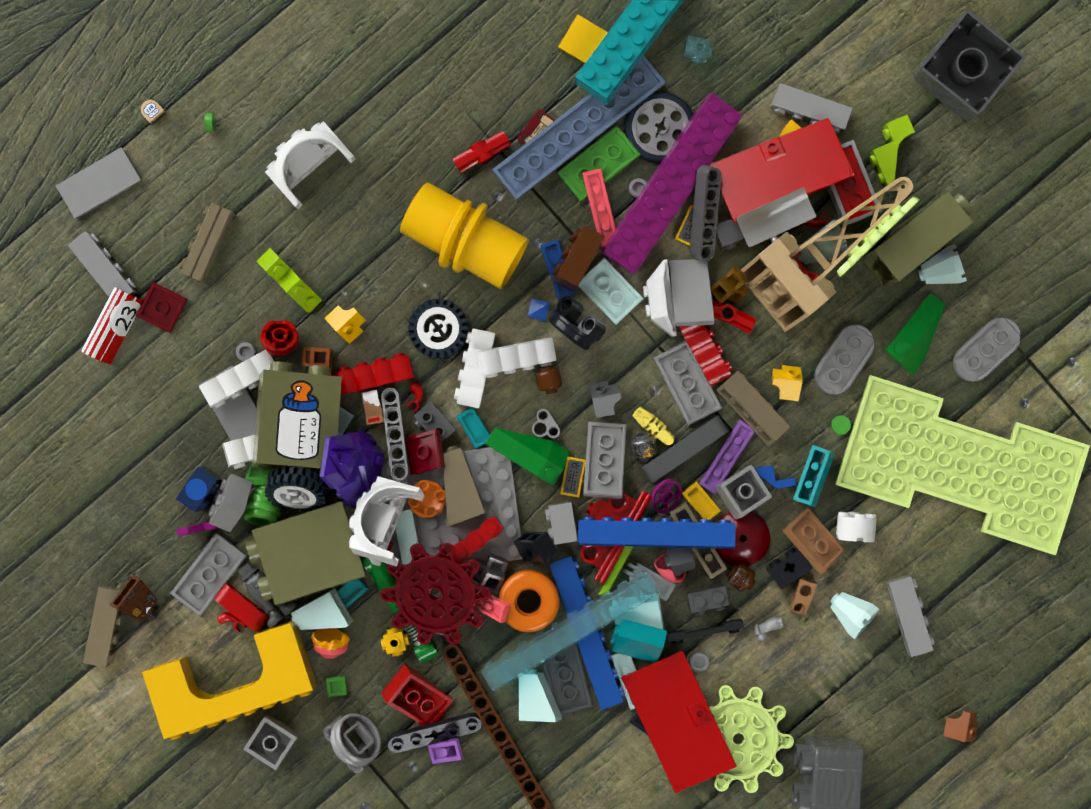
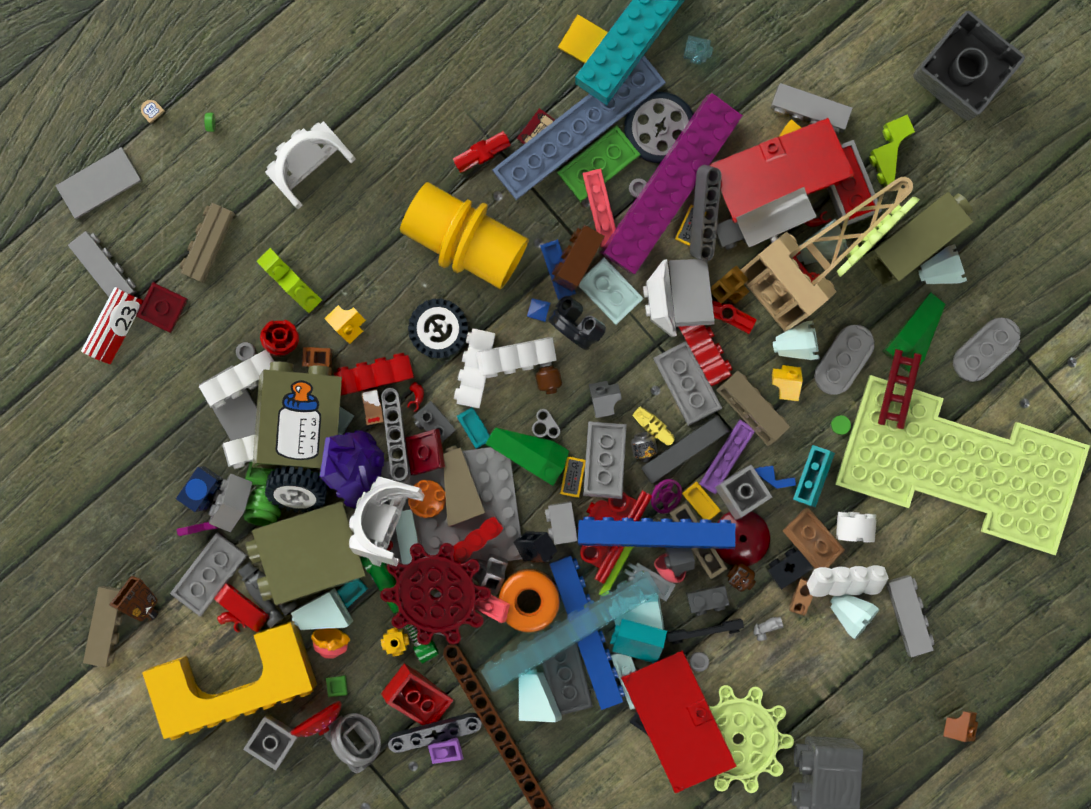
(318, 722): none -> red dish
(798, 342): none -> light aqua cone
(847, 581): none -> white brick
(909, 381): none -> dark red bar

